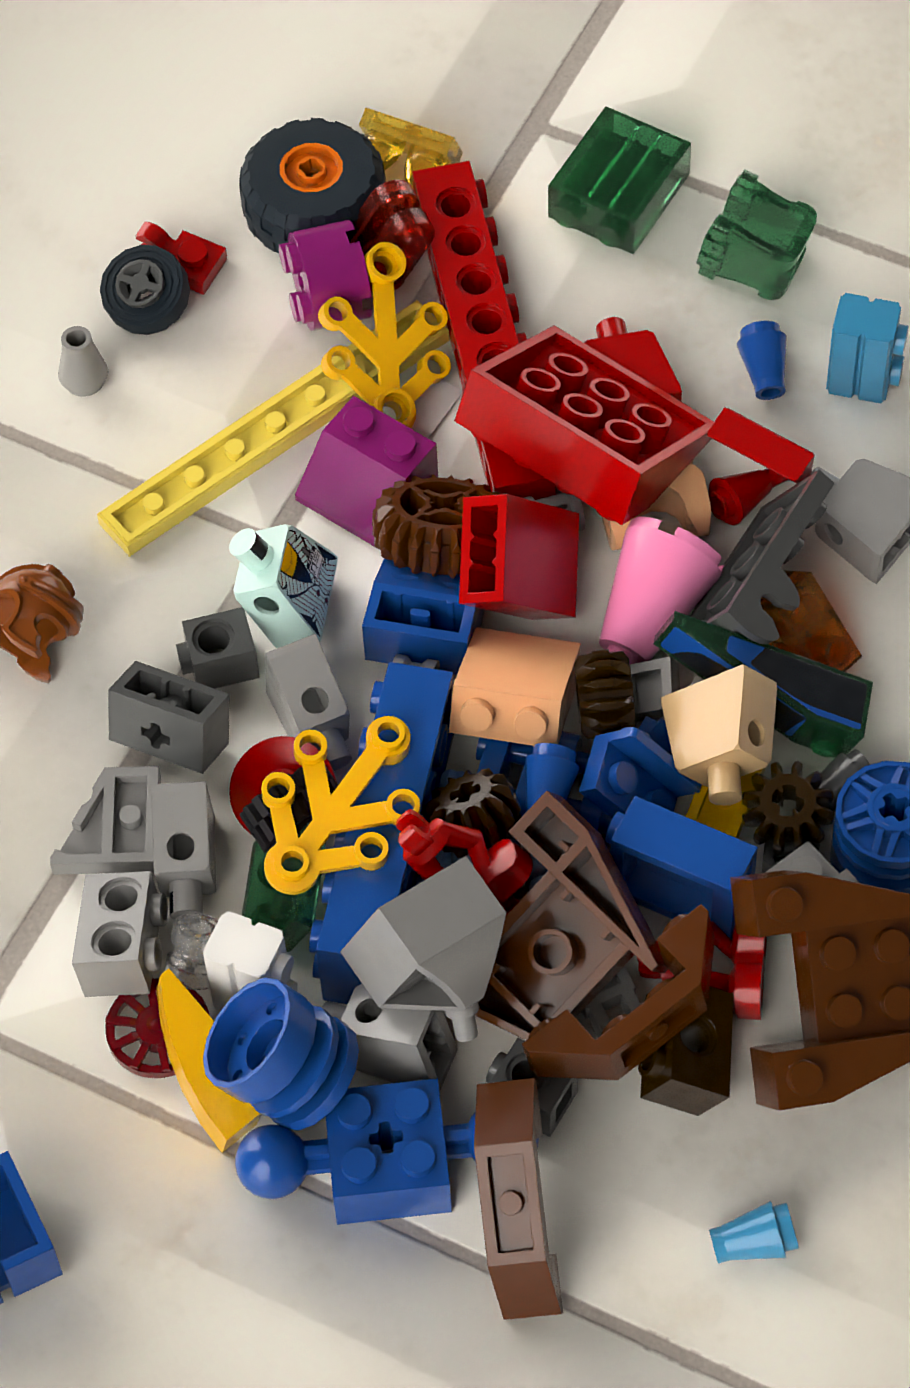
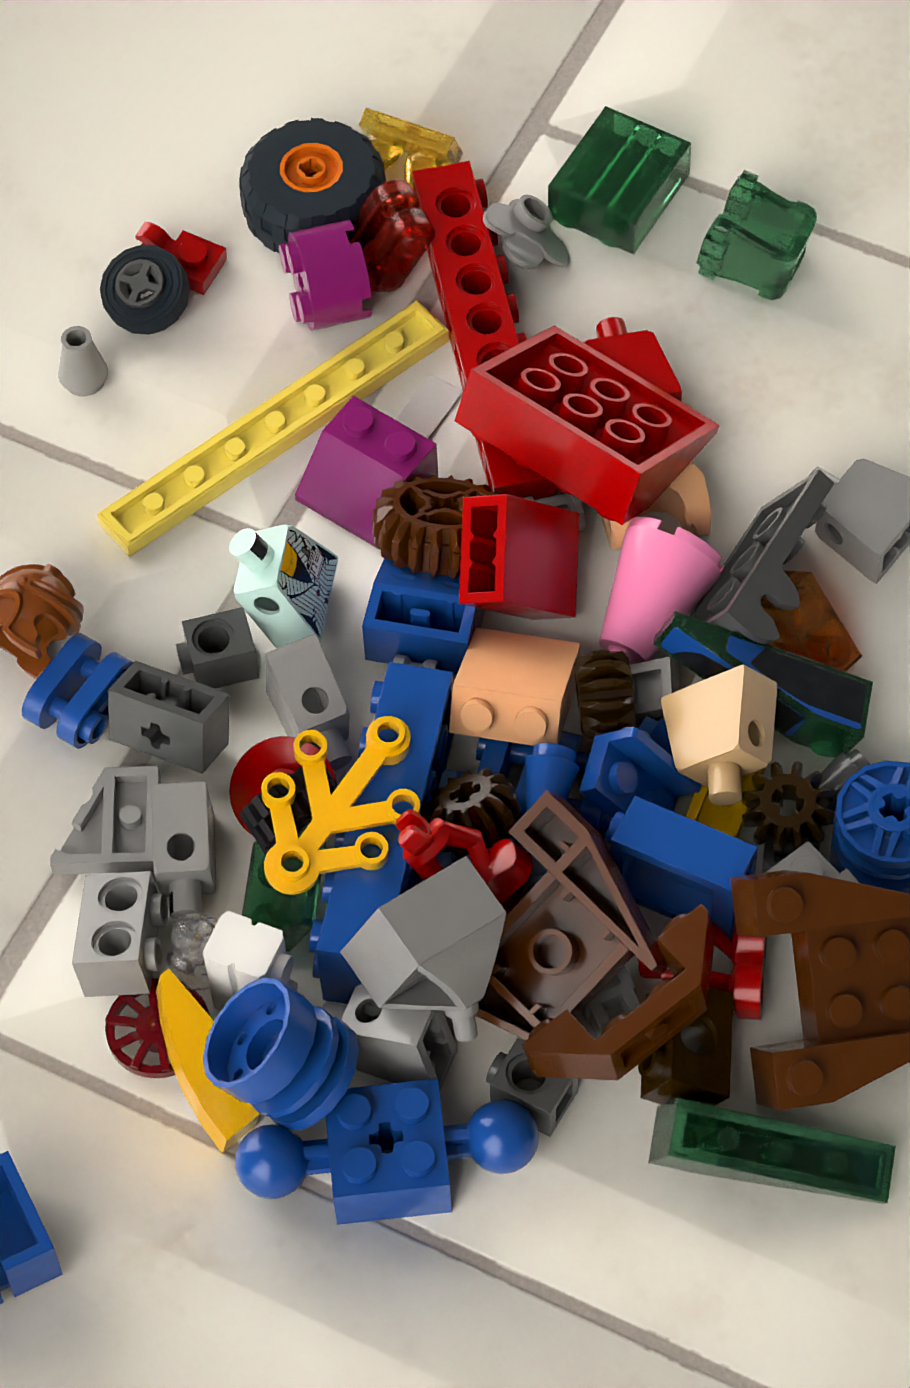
(75, 691): none -> blue brick
(384, 348): yellow plant -> none
(512, 1199): reddish brown slope -> none
(526, 232): none -> light grey plate
(738, 494): red cone -> none
(757, 1234): dark azure cone -> none
(762, 445): red slope -> none
(764, 357): blue cone -> none
(769, 1152): none -> clear green slope
(866, 348): dark azure brick -> none

